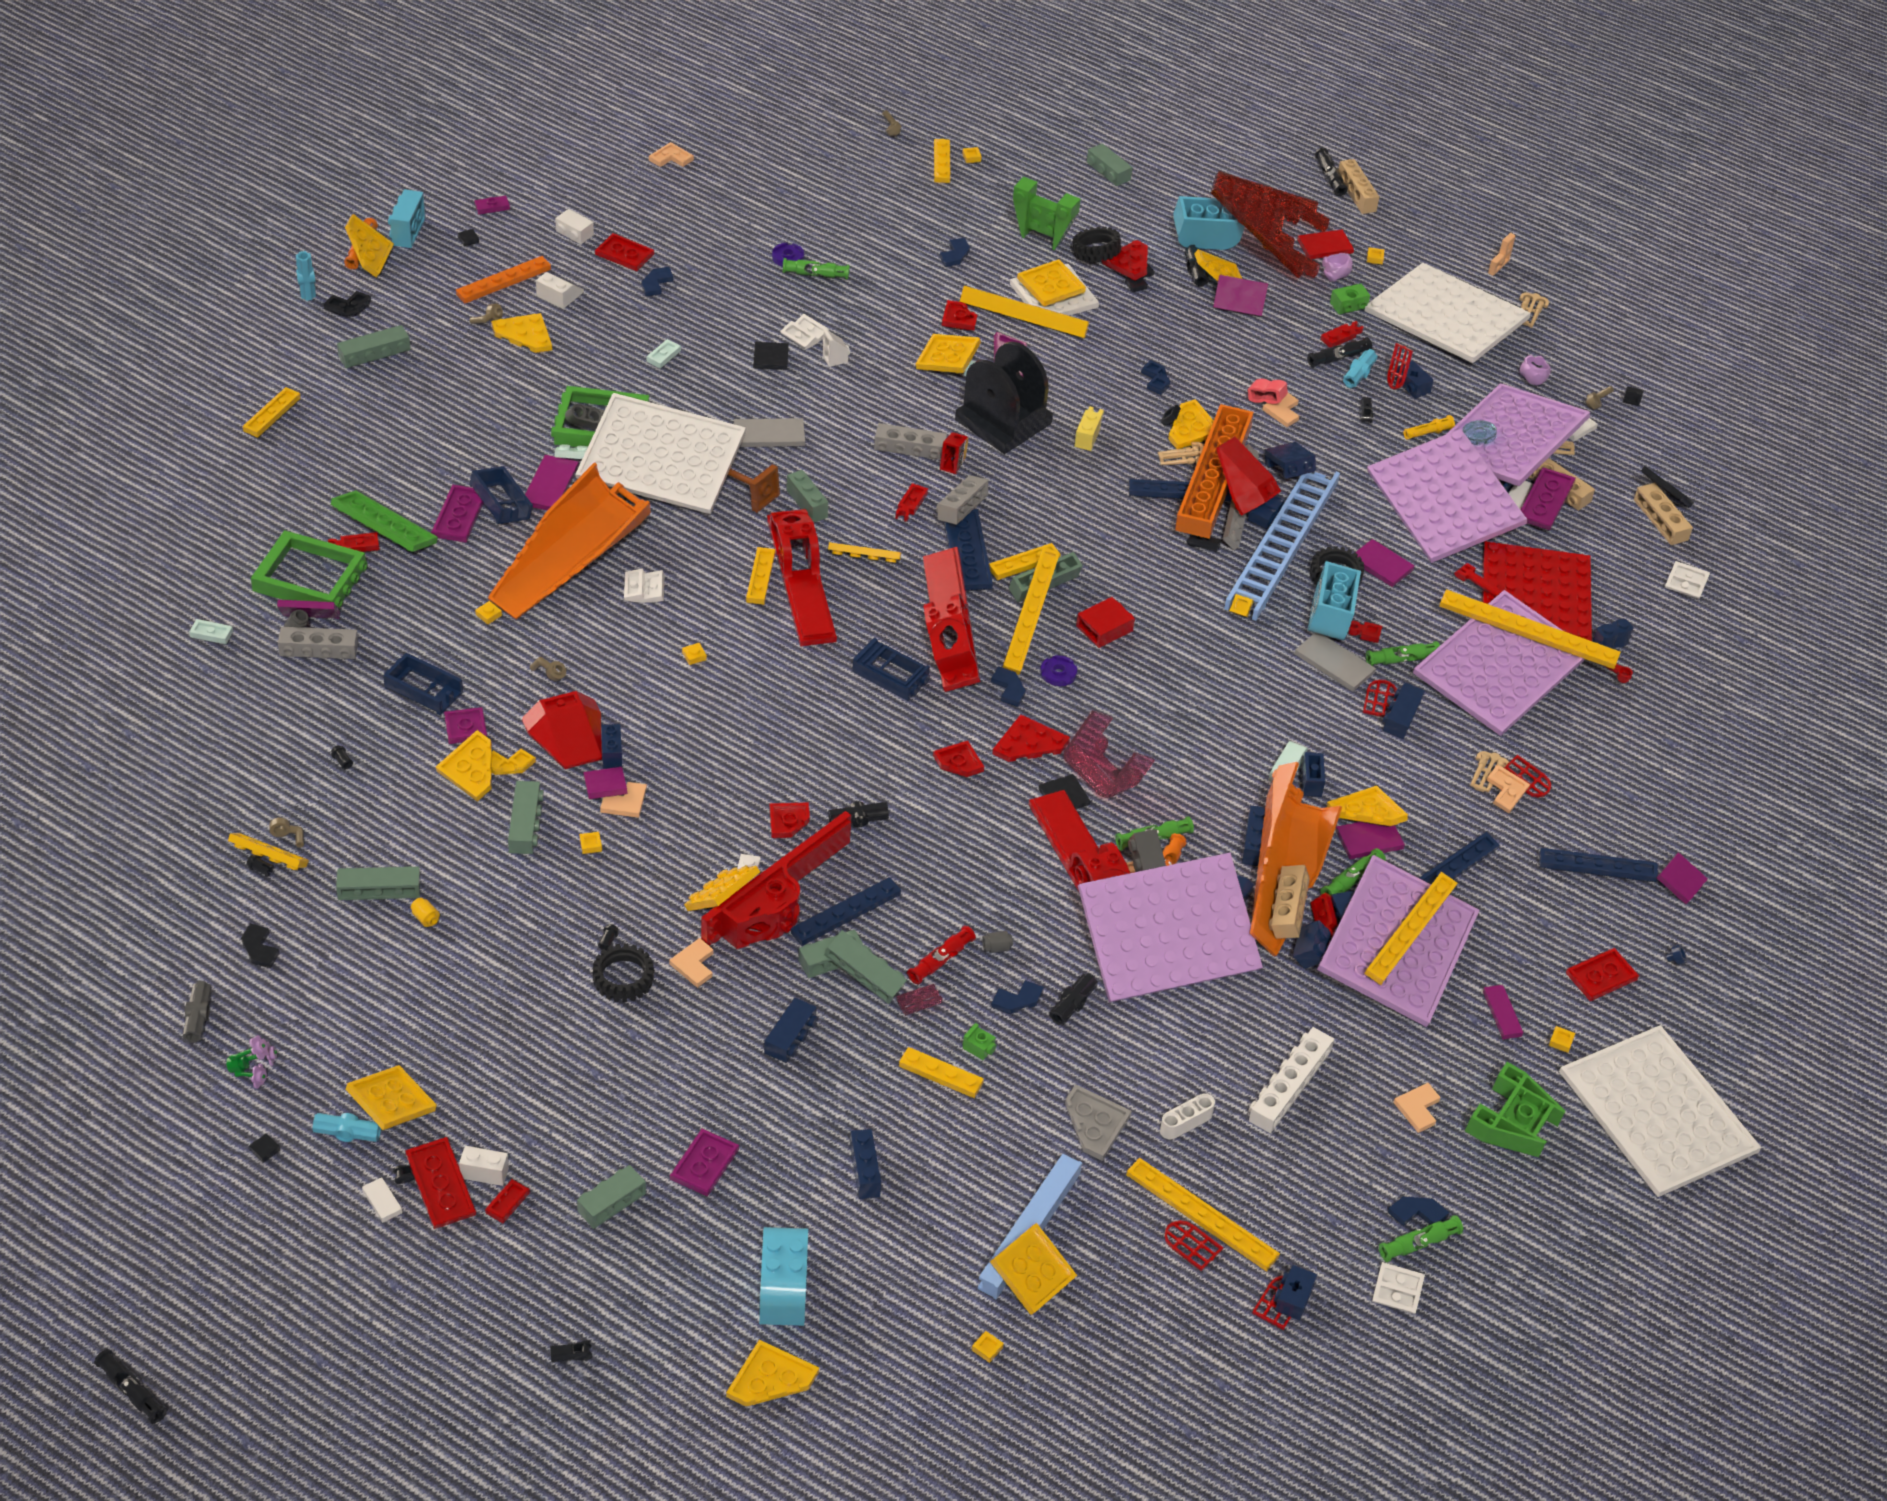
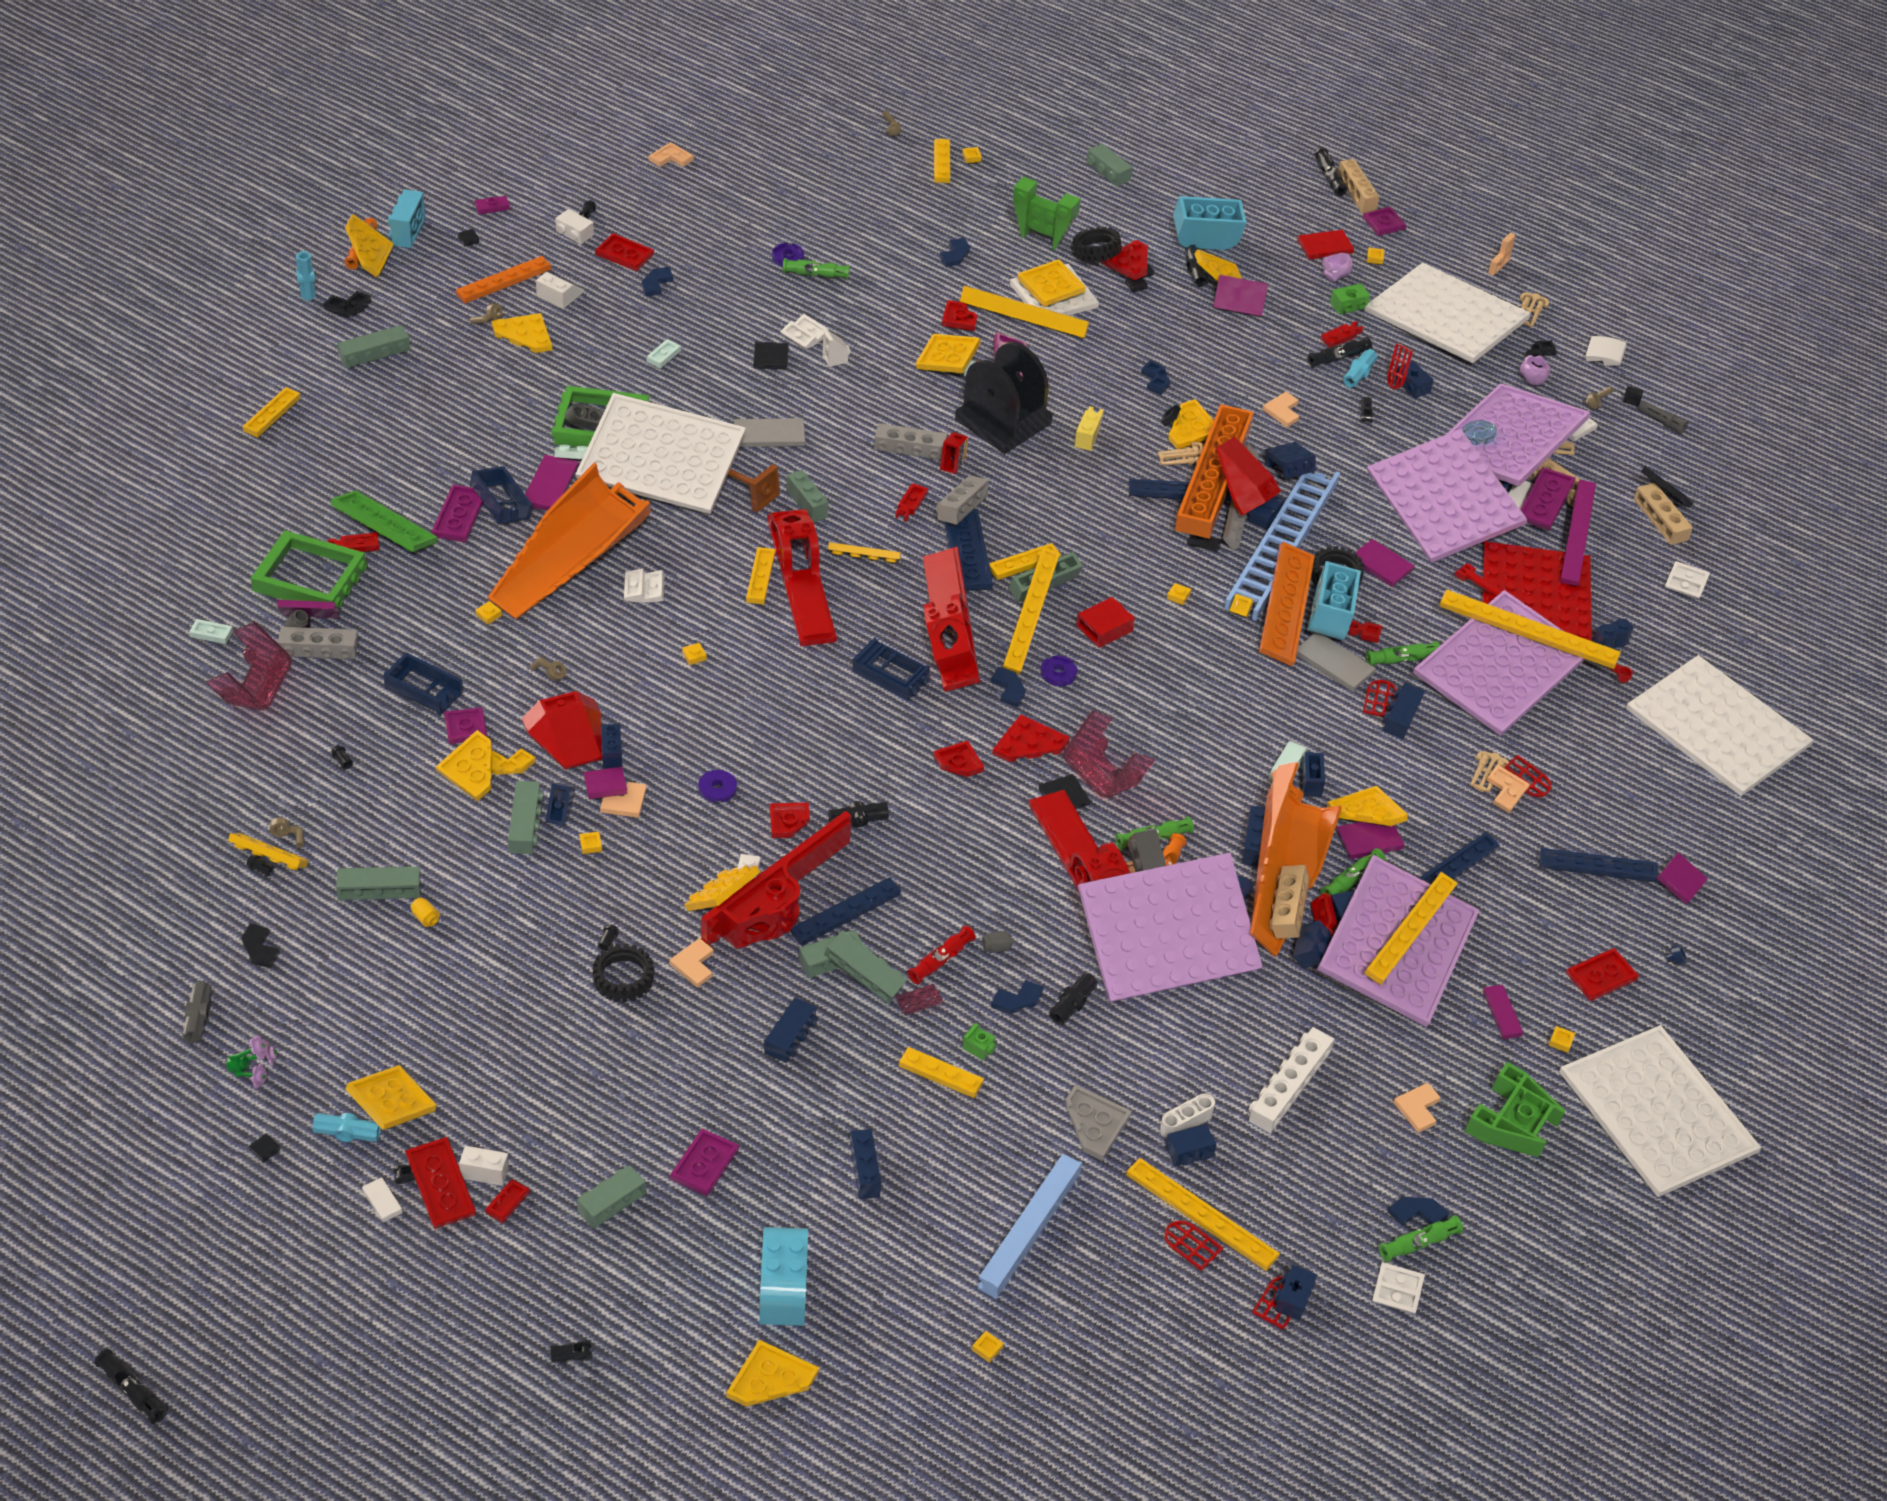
(267, 670): none -> clear pink windscreen
(560, 803): none -> dark blue slope
(589, 207): none -> black pin
(717, 777): none -> dark purple tile
(1033, 1268): yellow plate -> none
(1178, 593): none -> yellow plate
(1190, 1145): none -> dark blue brick
(1263, 214): clear red wing -> none
(1267, 391): coral brick -> none
(1287, 604): none -> orange plate
(1384, 221): none -> magenta tile
(1436, 426): yellow pin -> none
(1541, 348): none -> black tile
(1578, 532): none -> magenta tile
(1606, 350): none -> white slope
(1671, 418): none -> dark grey pin
(1719, 725): none -> white plate

